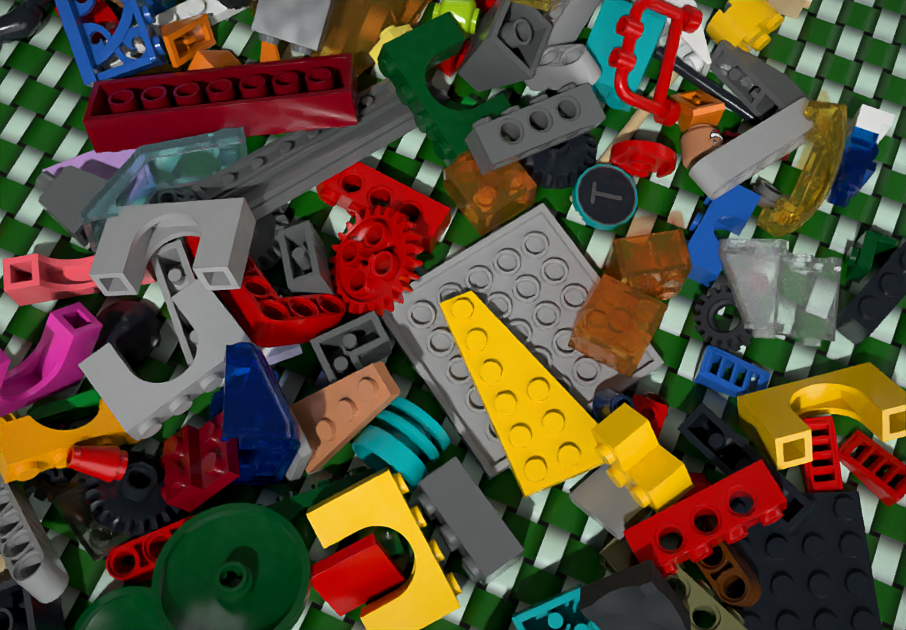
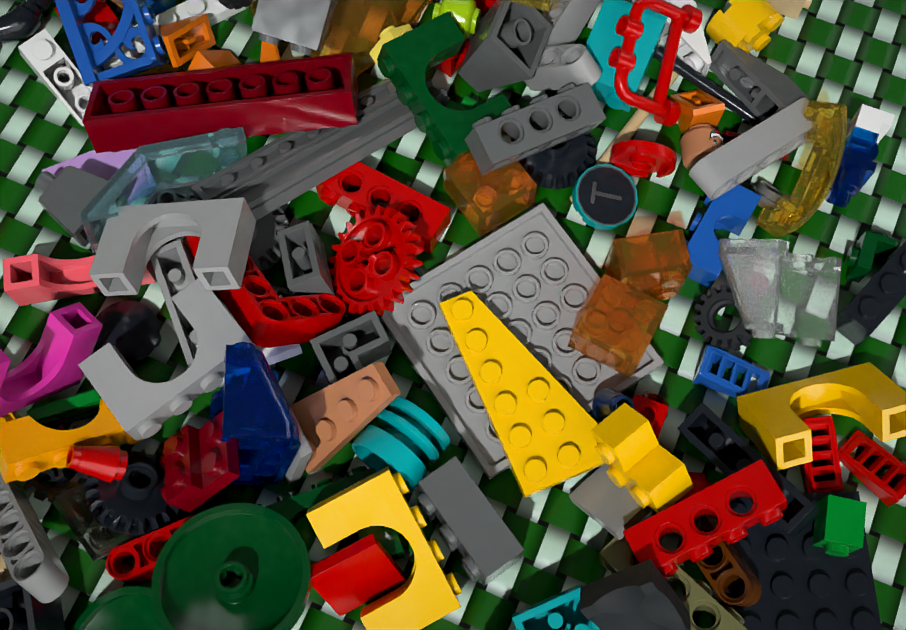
(57, 73): none -> white slope
(839, 525): none -> green brick

